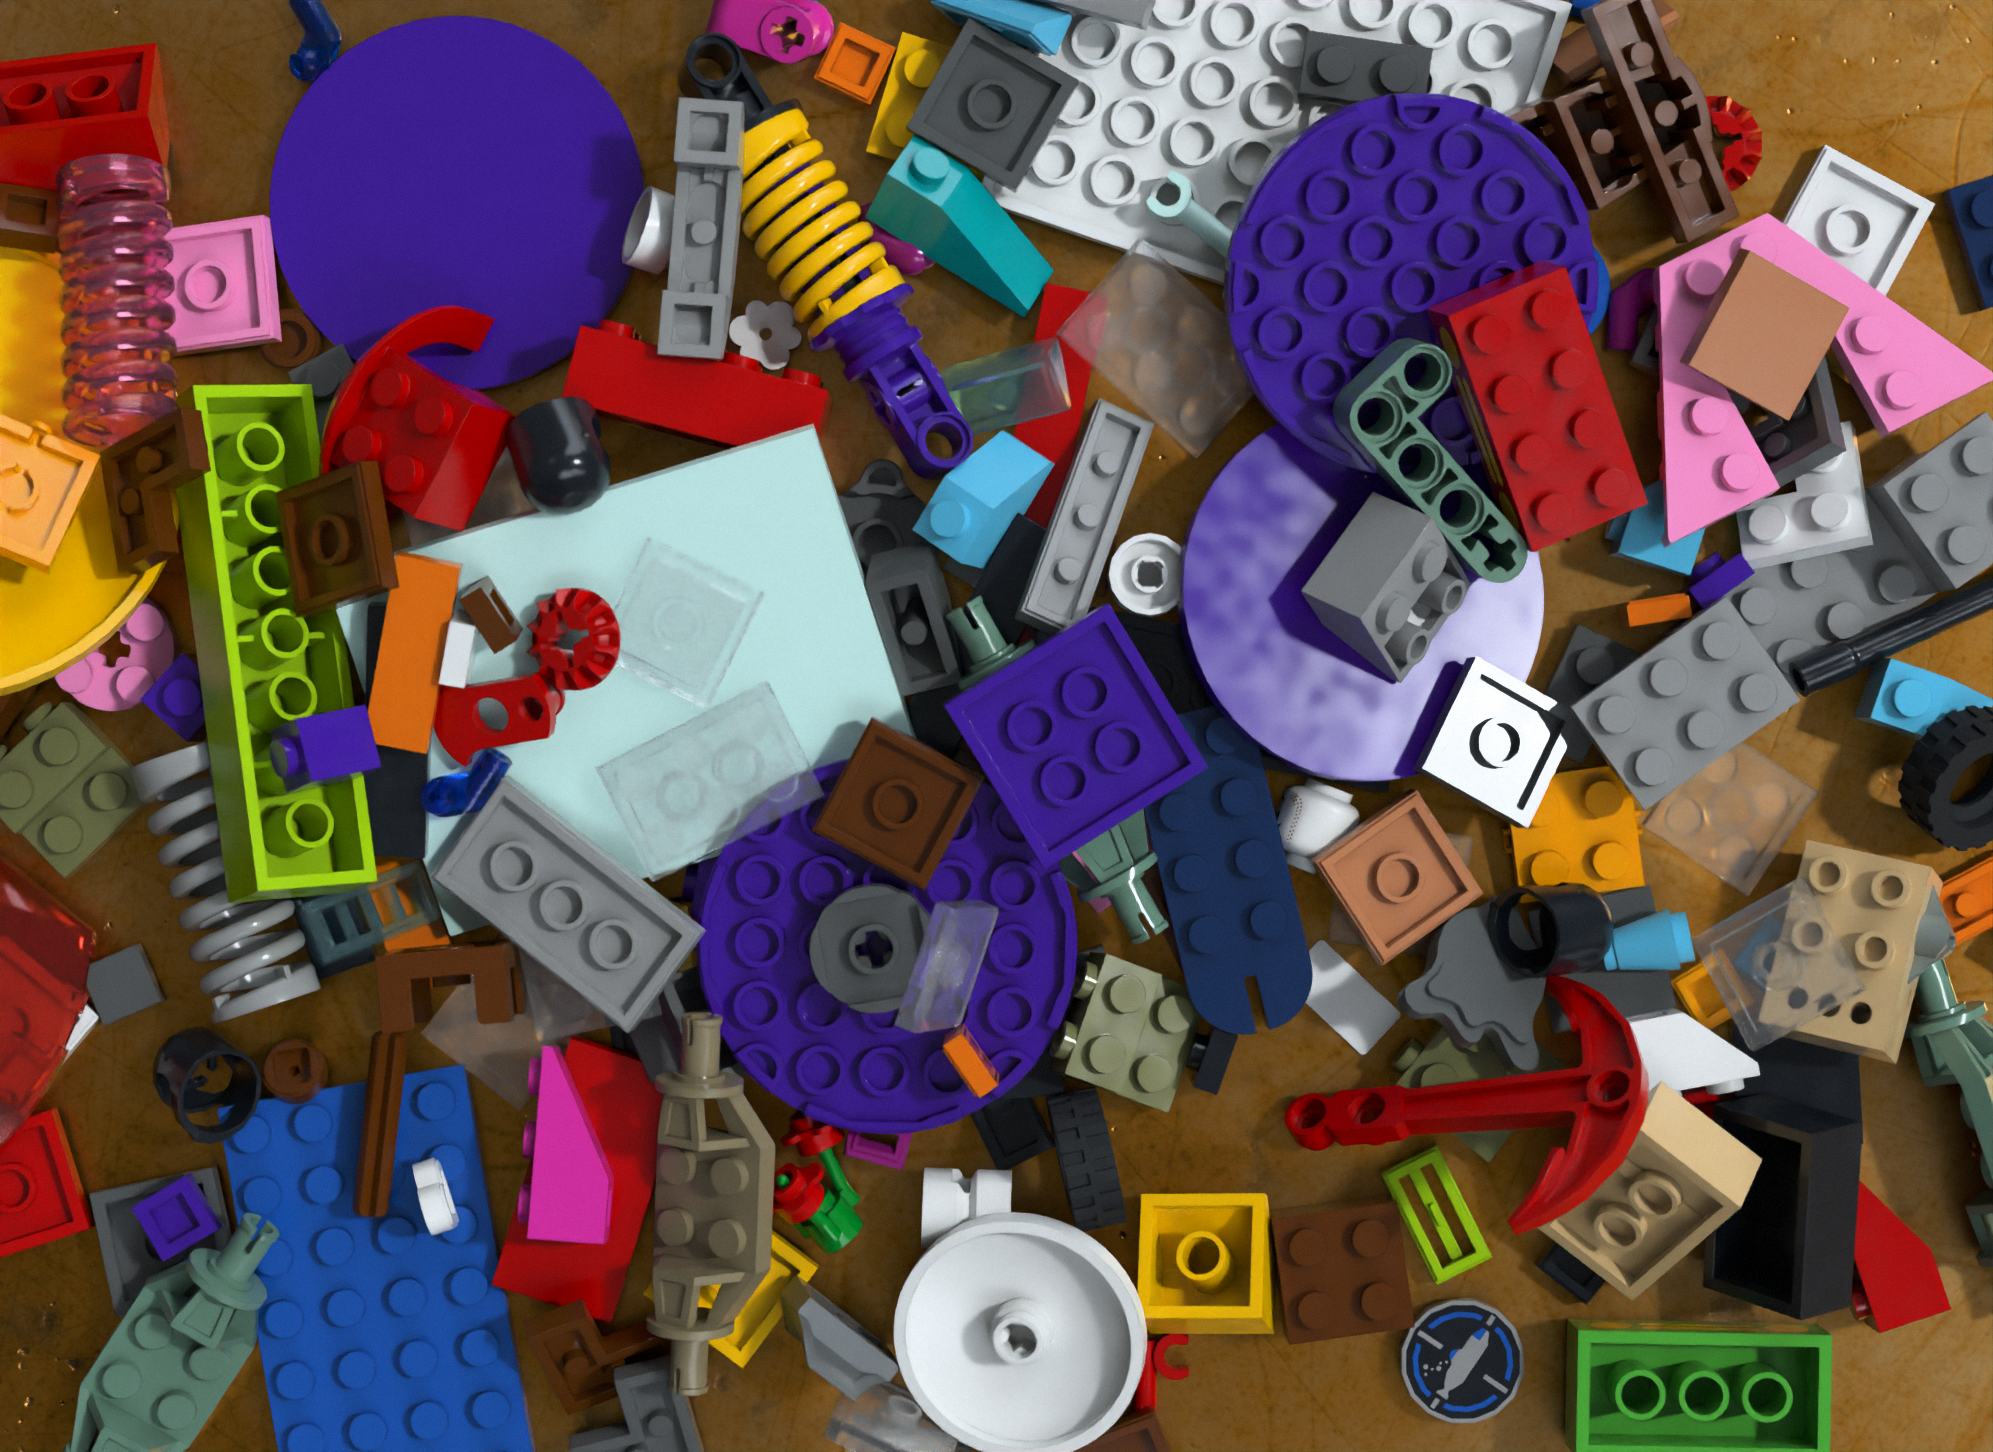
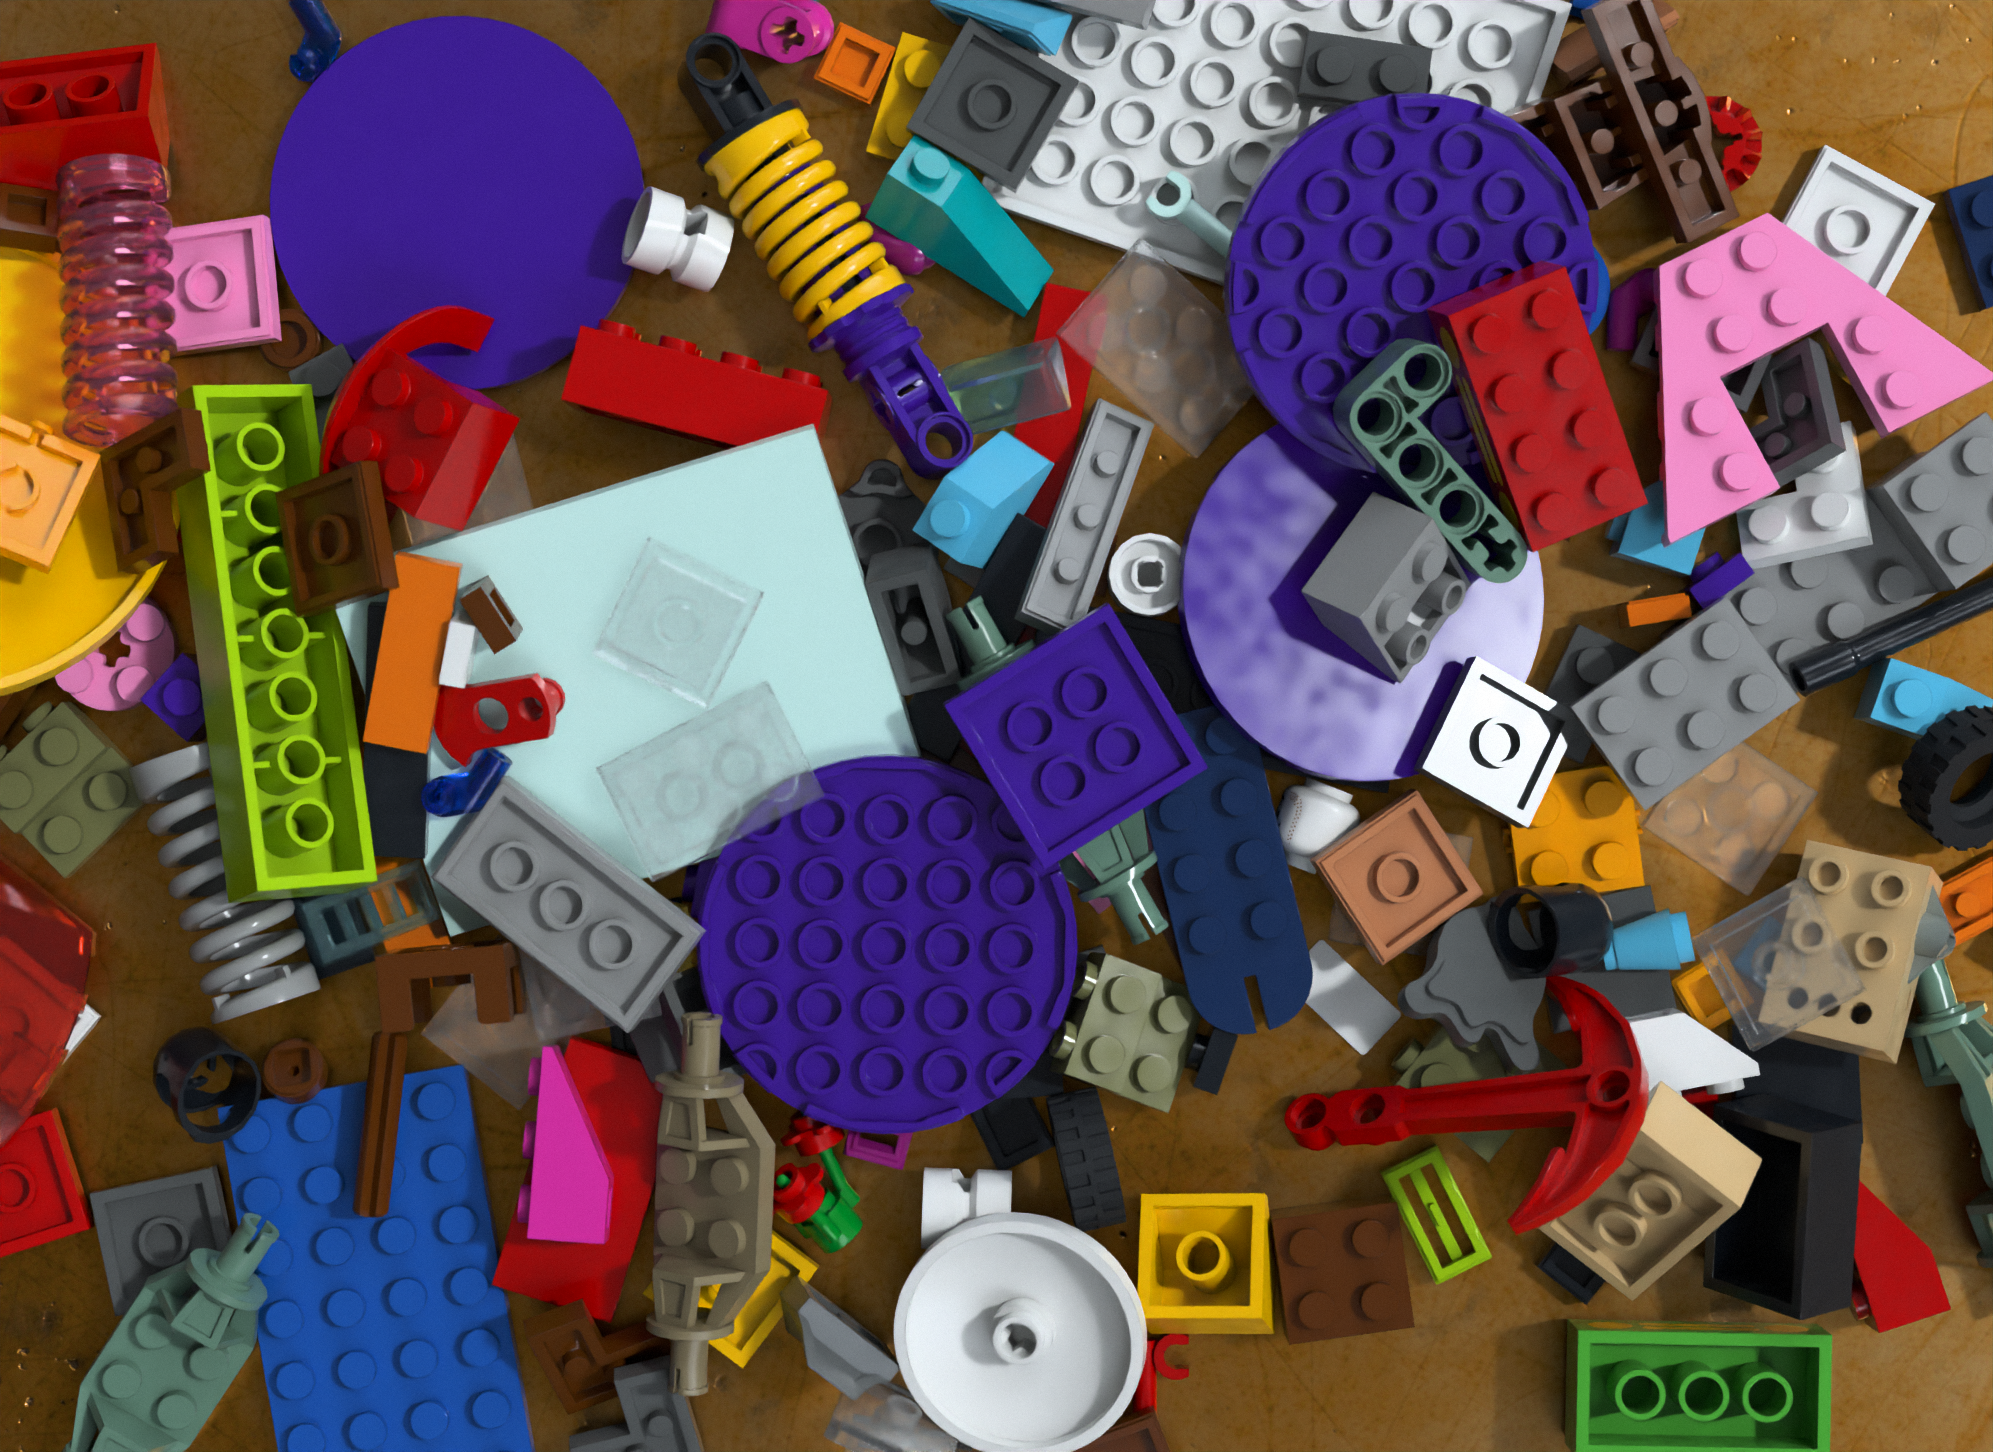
(123, 984): dark grey tile -> none
(176, 1217): dark purple plate -> none
(324, 749): dark purple brick -> none
(435, 1196): white tile -> none
(559, 455): black helmet -> none
(592, 656): red gear -> none
(703, 229): light grey slope -> none
(777, 318): white plant -> none
(844, 925): dark grey plate -> none
(898, 803): reddish brown tile -> none
(947, 965): clear plate -> none
(970, 1061): orange tile -> none
(1461, 1360): tile -> none
(1764, 334): nougat tile -> none

